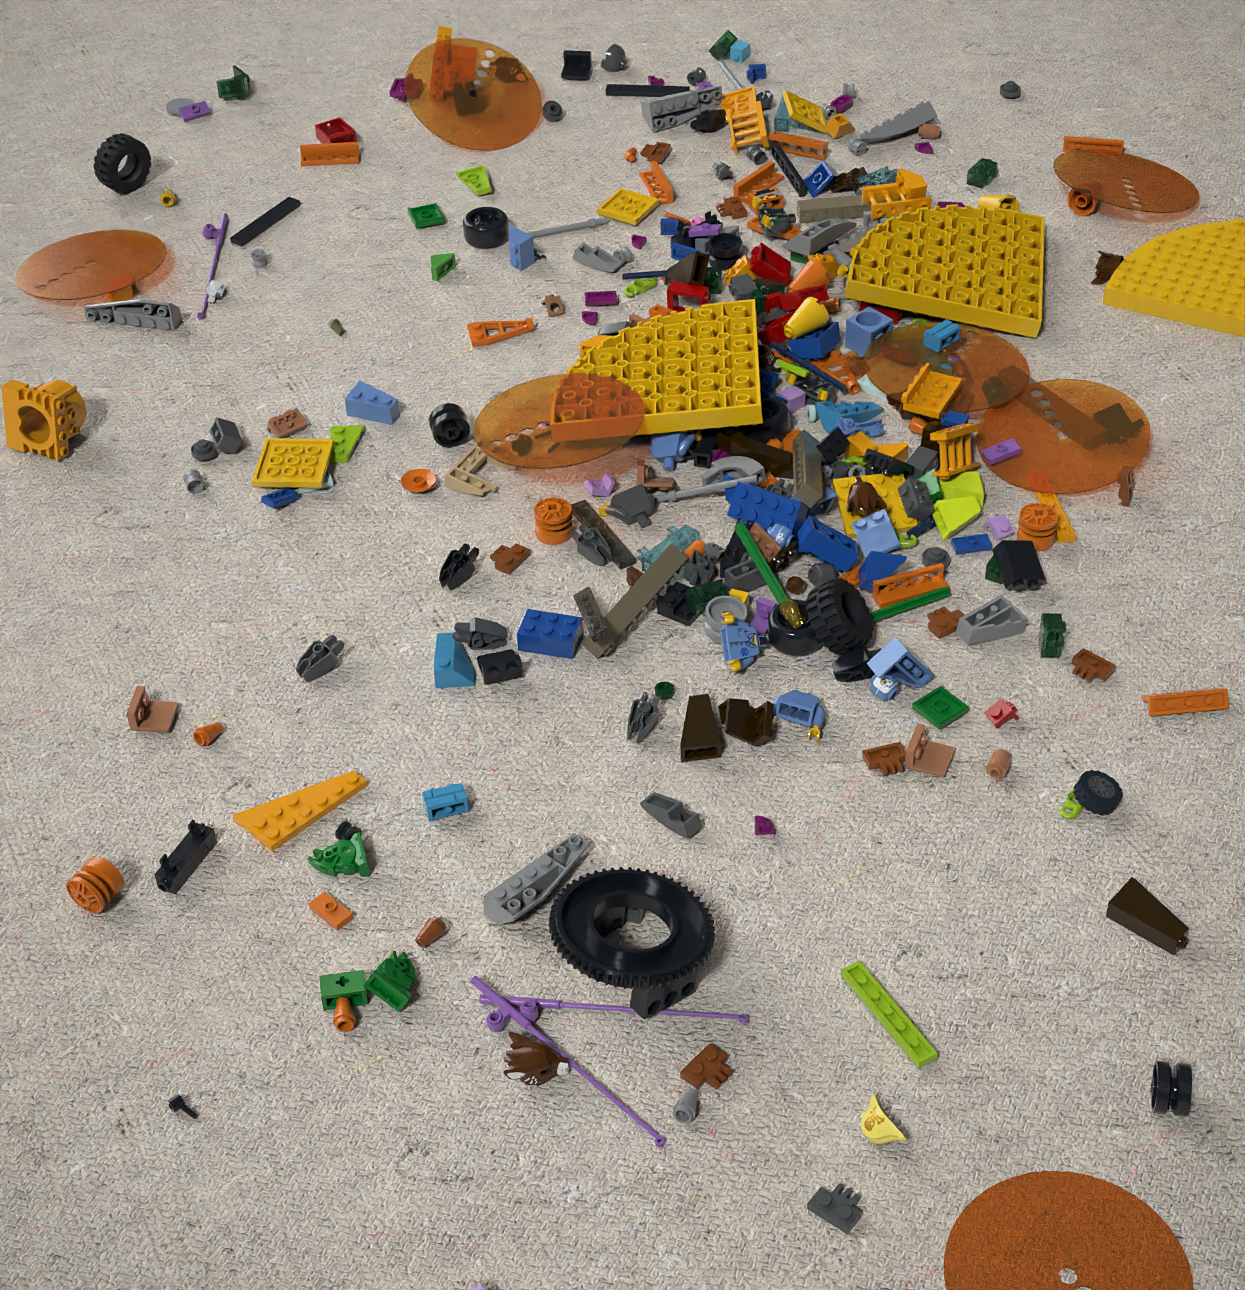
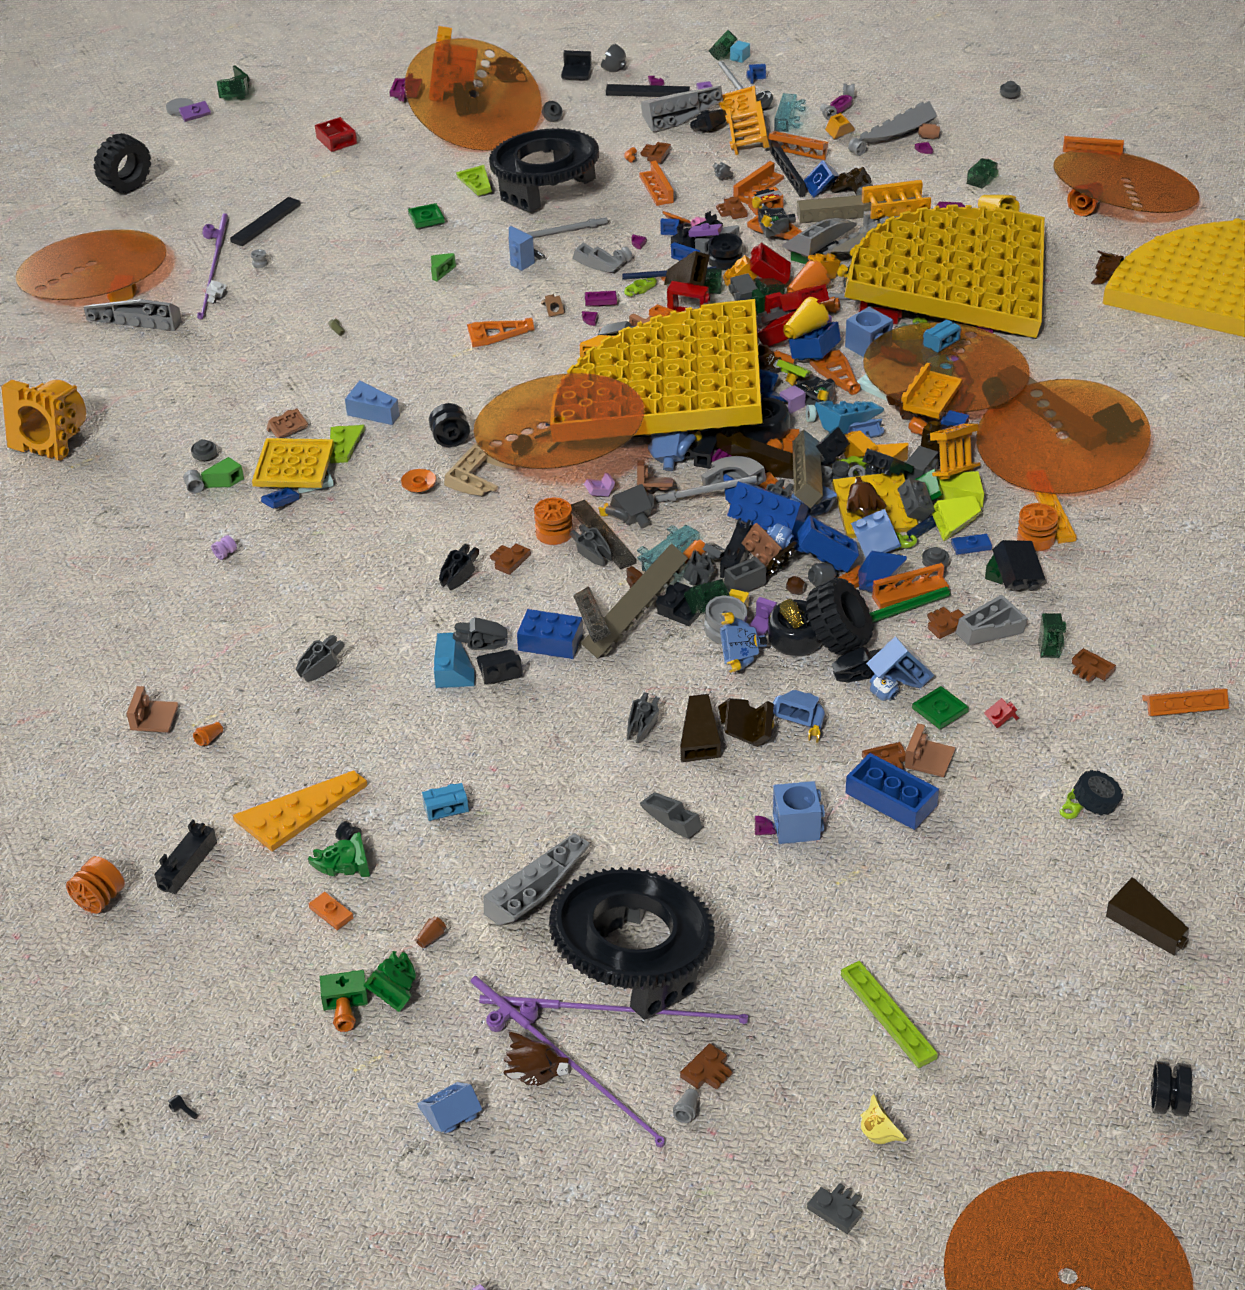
(167, 198): yellow cone -> none
(223, 474): none -> bright green slope
(225, 546): none -> lavender wheel
(226, 436): dark grey brick -> none
(332, 153): orange fence -> none
(450, 1107): none -> medium blue slope
(486, 227): black wheel -> none
(520, 181): none -> black piece
(628, 206): yellow plate -> none
(664, 690): dark green tile -> none
(696, 76): dark grey wheel -> none
(756, 155): dark grey wheel -> none
(760, 563): green axle -> none
(785, 352): dark blue bar -> none
(797, 812): none -> medium blue brick
(805, 112): yellow plate -> none
(841, 257): light grey cone -> none
(847, 426): medium blue hinge -> none
(855, 364): clear orange hips -> none
(879, 176): clear light blue plate -> none
(892, 791): none -> blue brick
(912, 184): light orange slope -> none
(999, 526): lavender bracket -> none
(999, 763): nougat brick -> none
(1001, 451): medium lavender plate -> none
(1126, 483): dark orange hinge -> none

